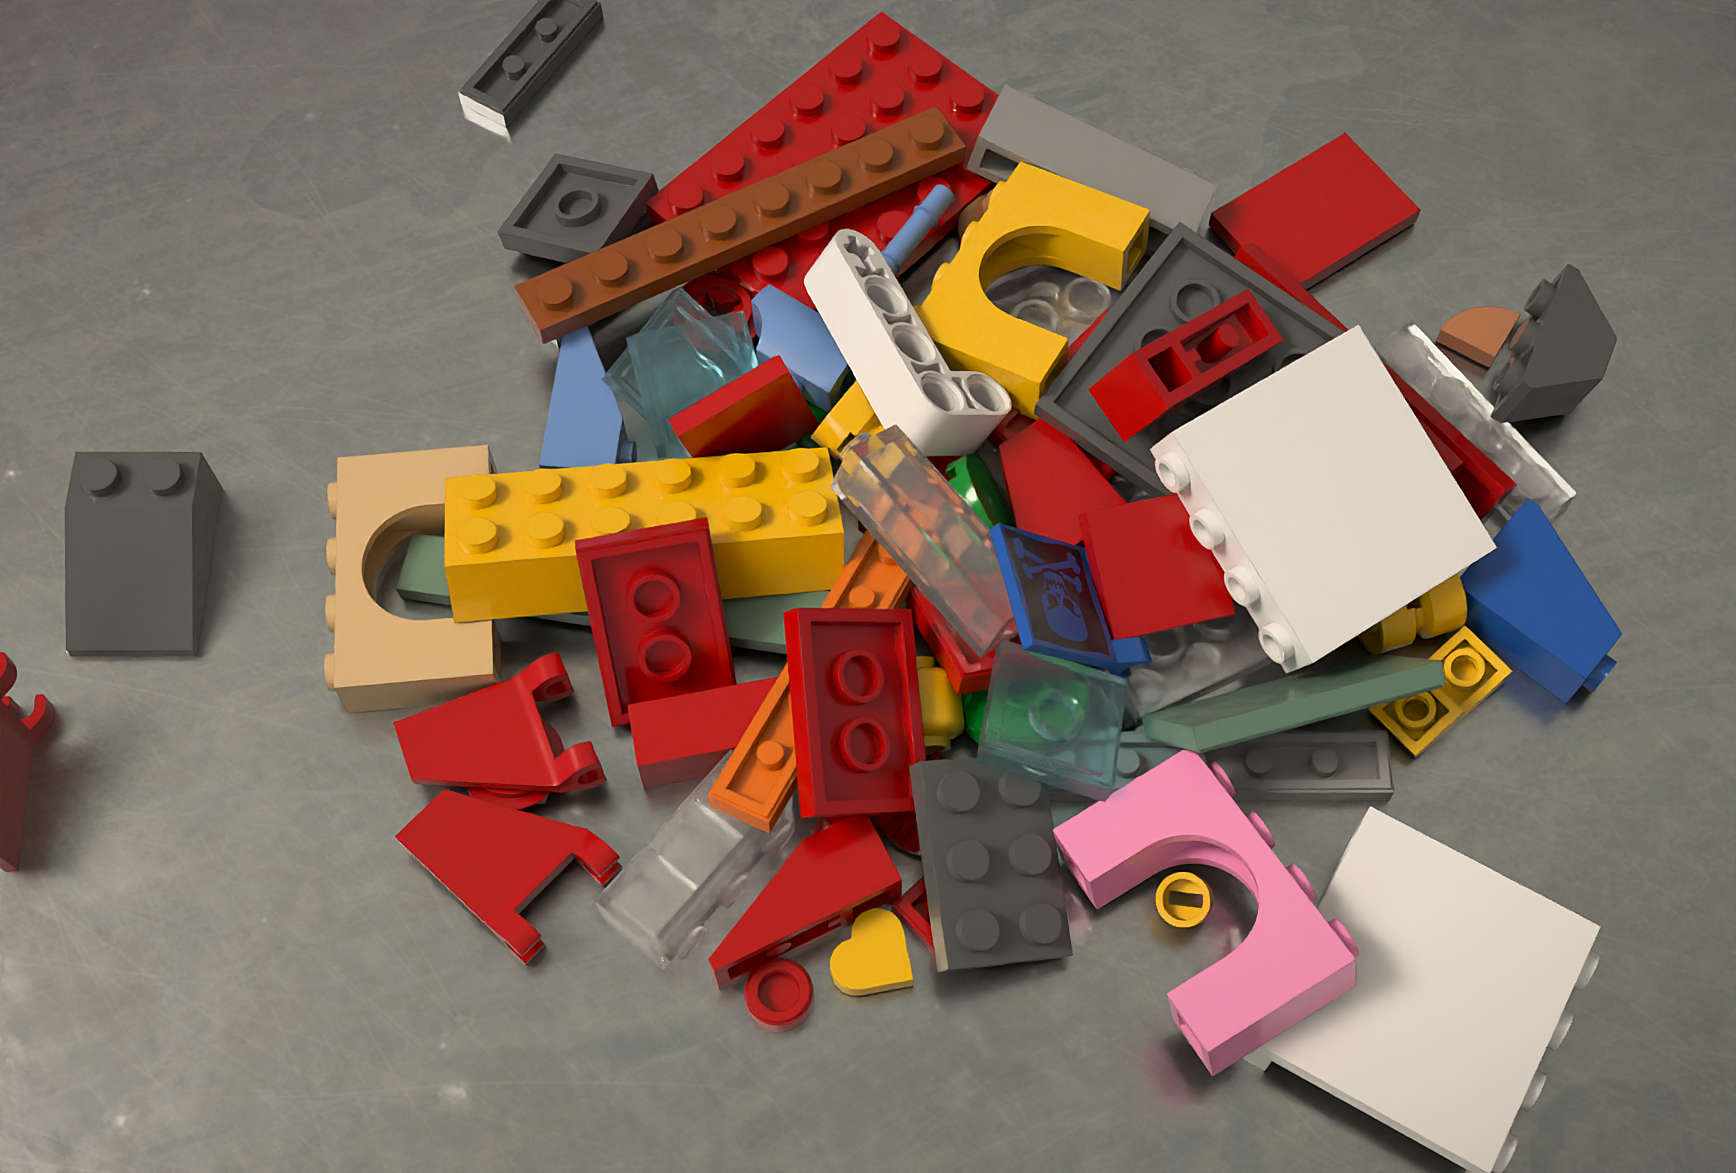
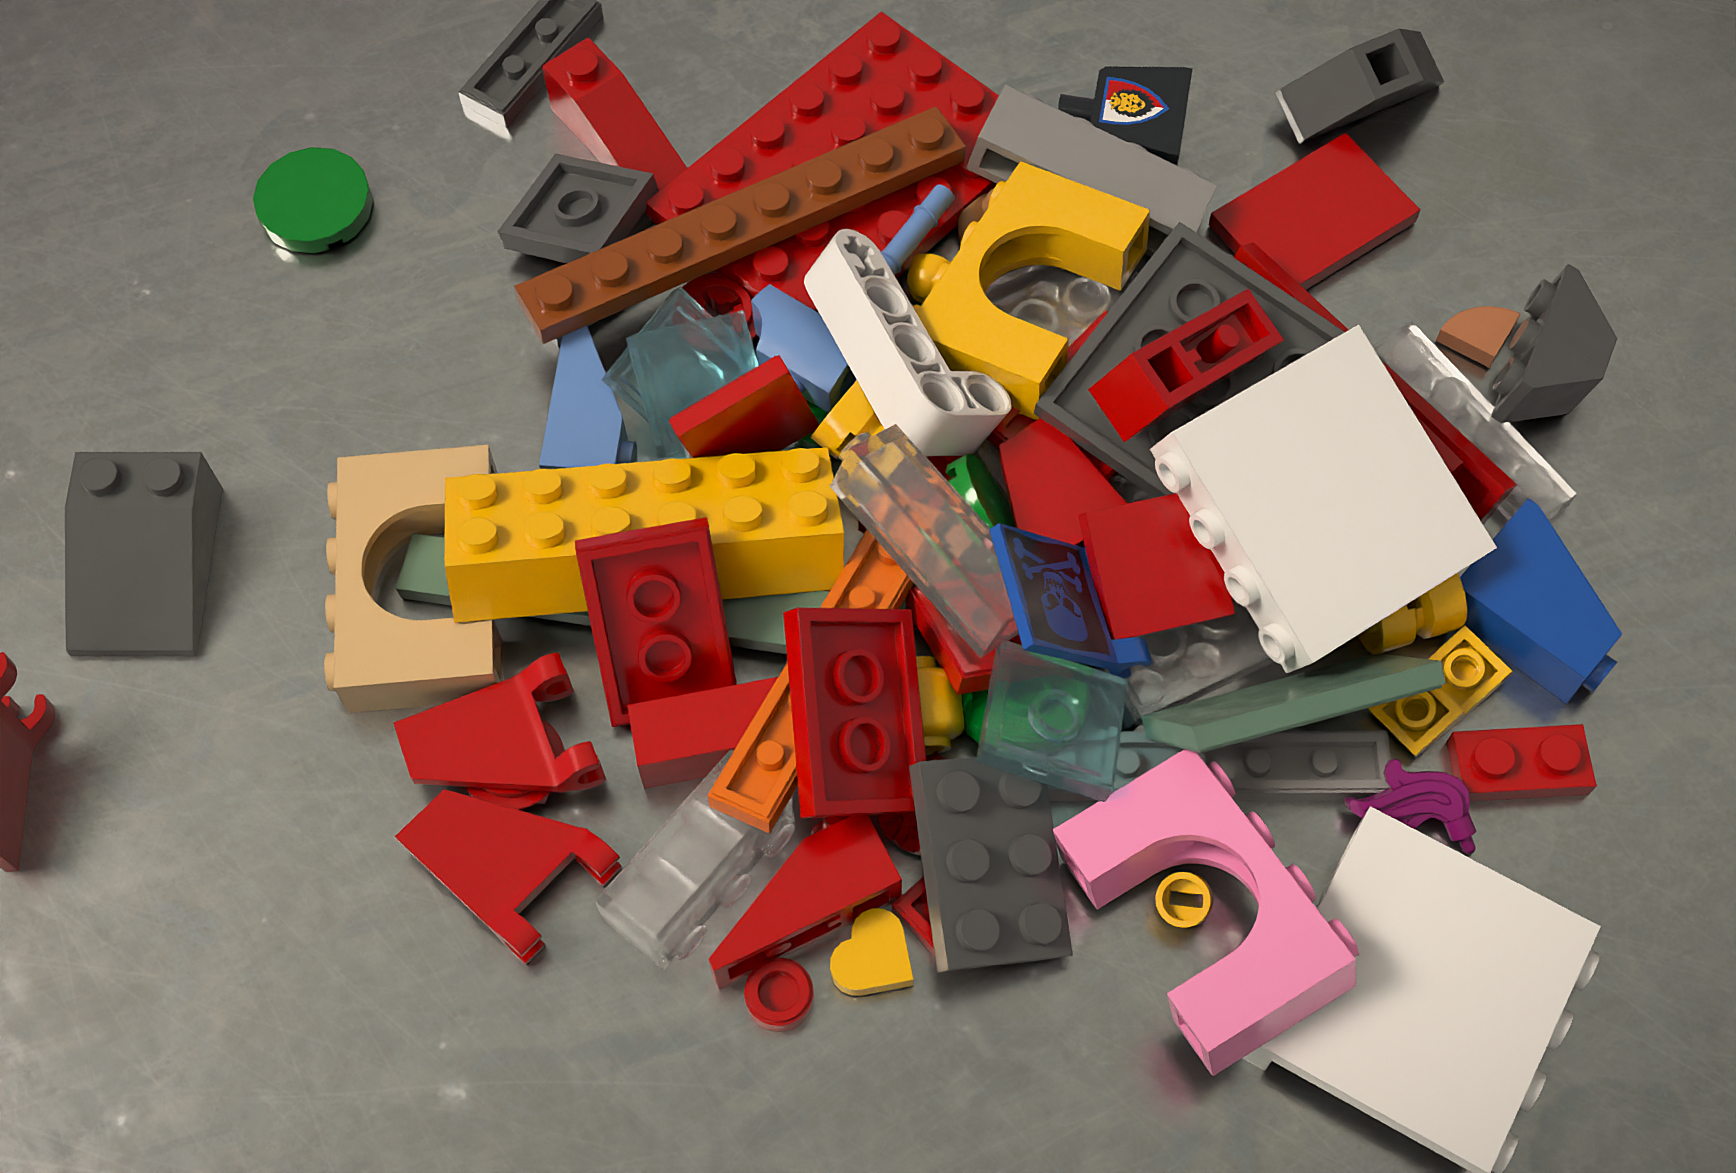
(312, 199): none -> green tile
(607, 113): none -> red slope
(922, 273): none -> yellow hinge
(1138, 106): none -> black torso
(1359, 83): none -> dark grey slope
(1422, 796): none -> magenta piece
(1522, 762): none -> red plate

